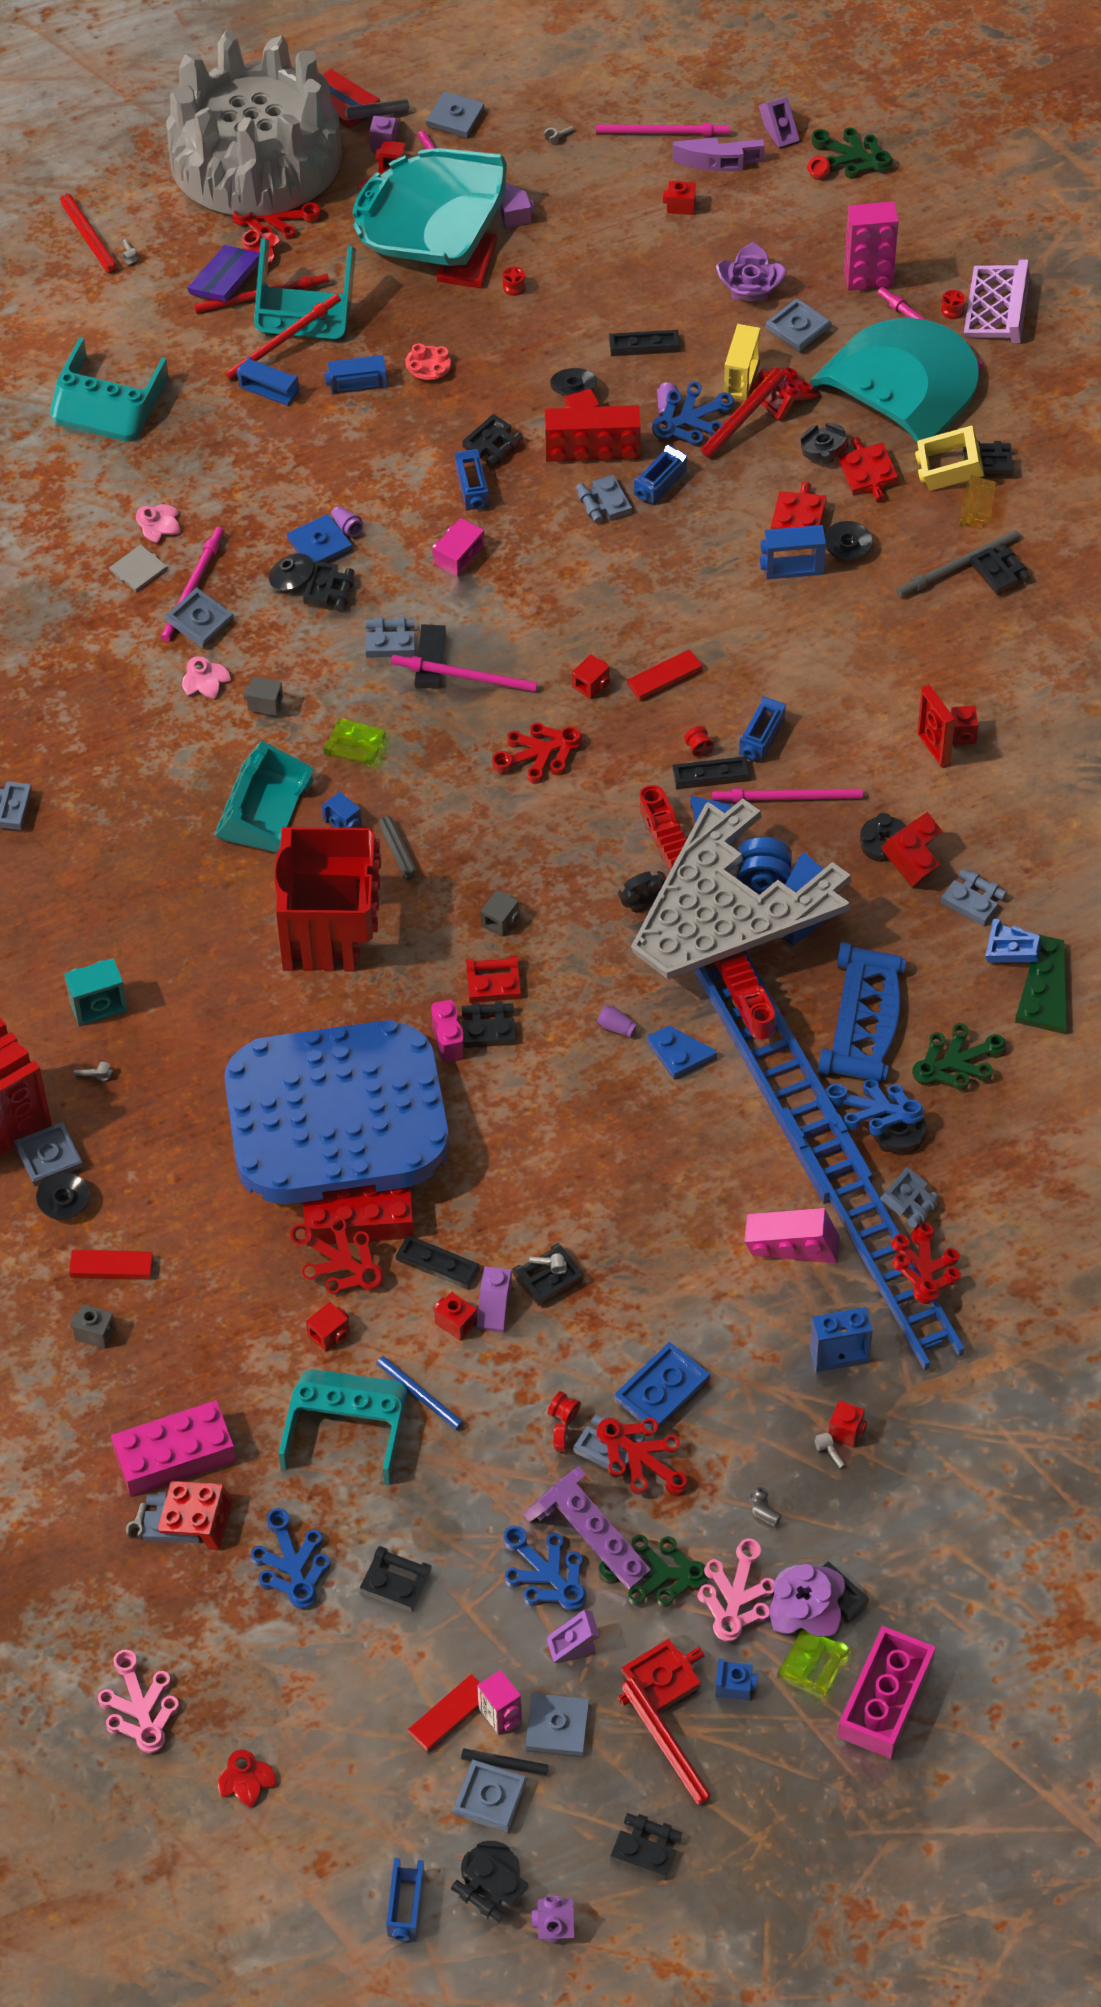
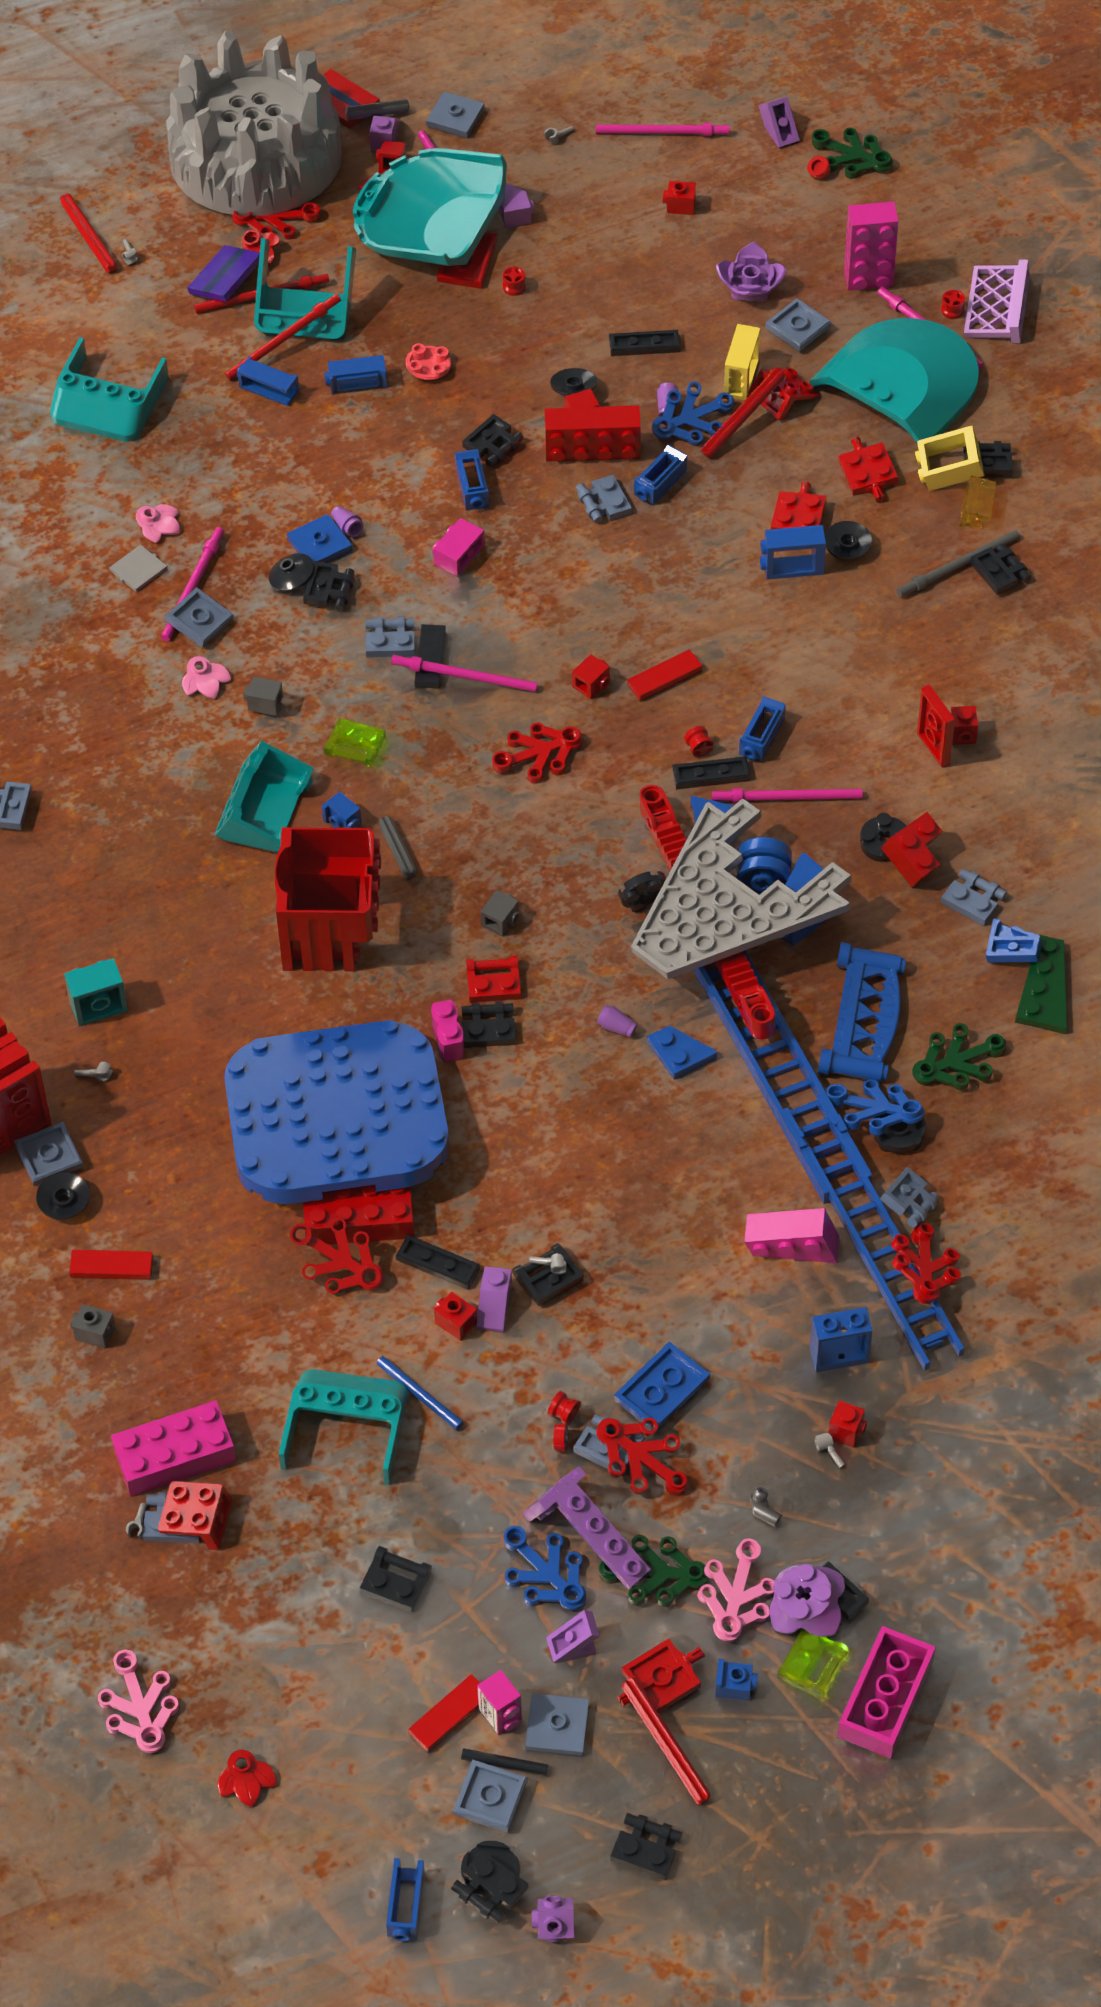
(292, 1563): blue plant -> none
(328, 1326): red brick -> none
(711, 155): medium lavender slope -> none
(824, 442): black plate -> none

